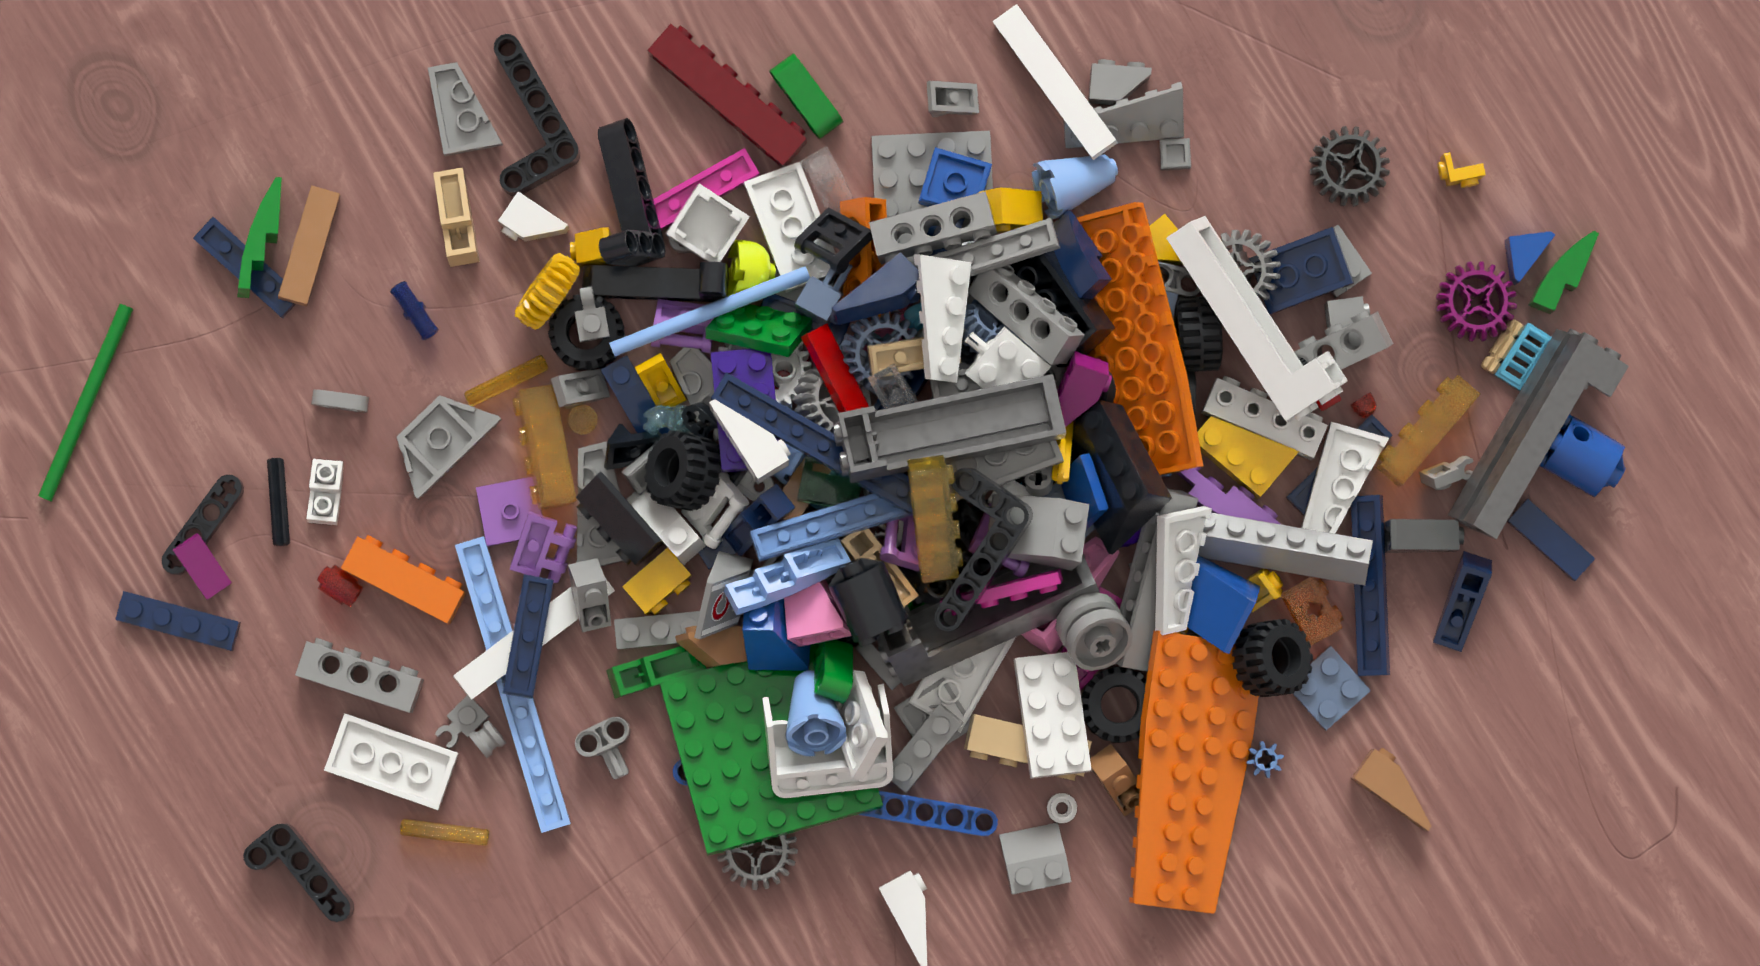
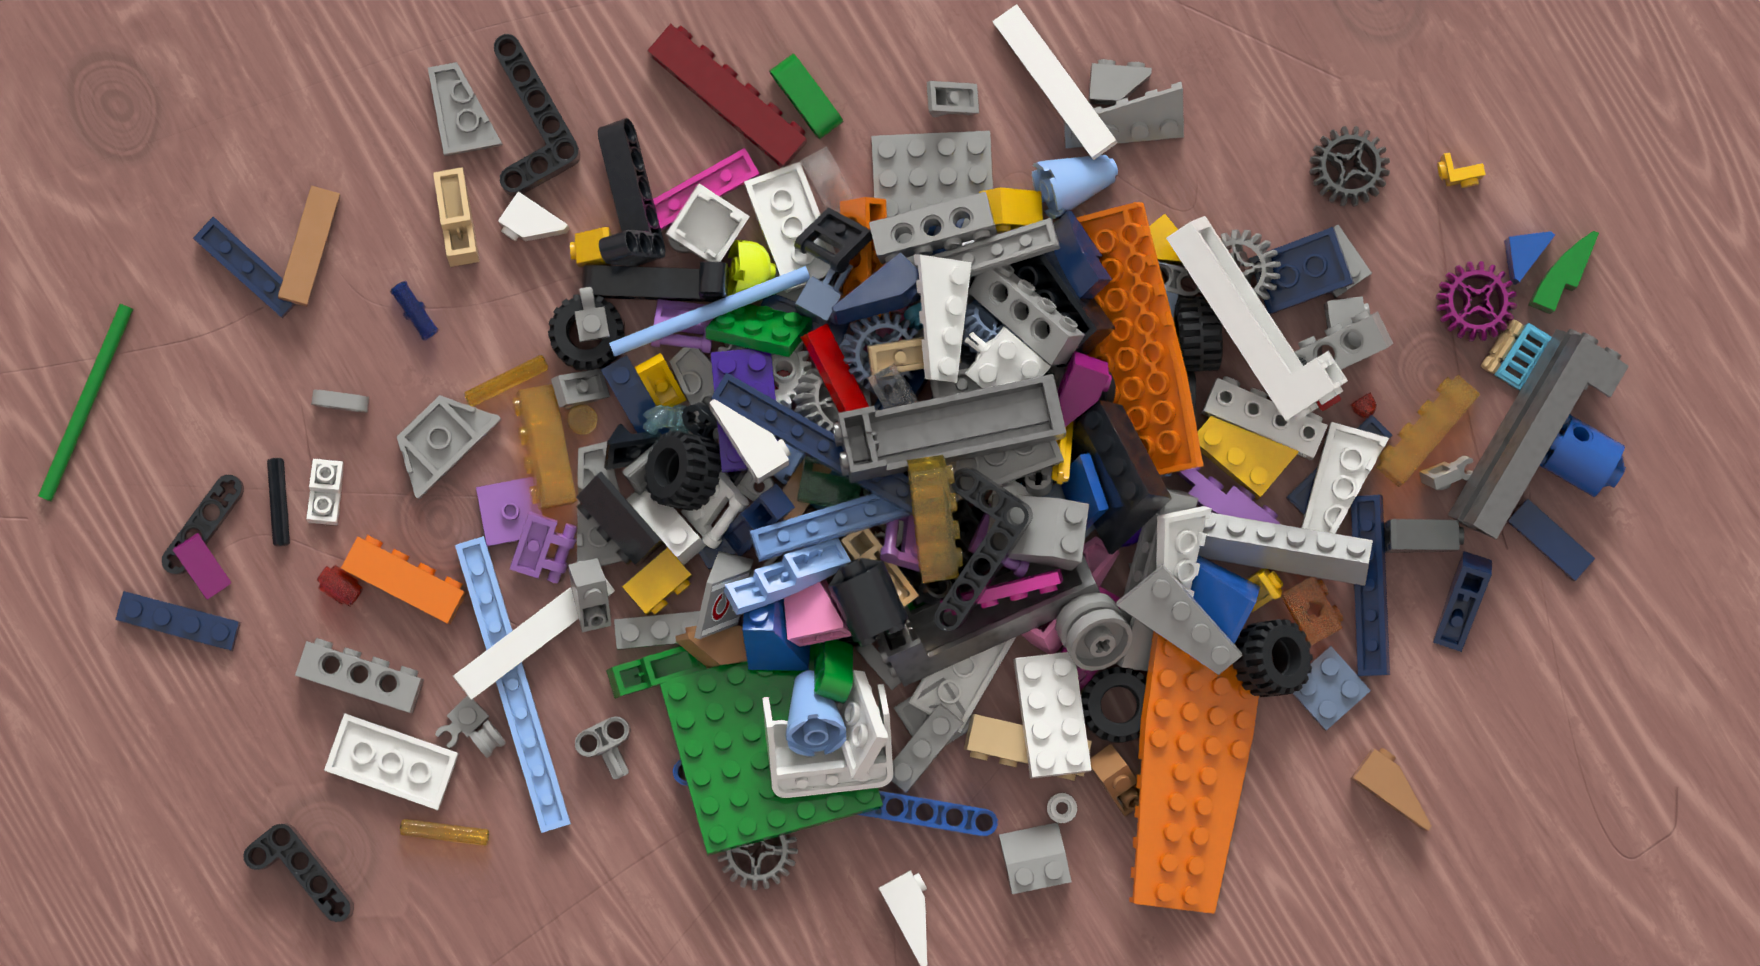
(262, 231): green slope -> none
(528, 636): dark blue tile -> none
(547, 291): yellow gear -> none
(953, 177): blue tile -> none
(1175, 154): light grey tile -> none
(1176, 616): none -> light grey wing
(1268, 751): medium blue gear -> none

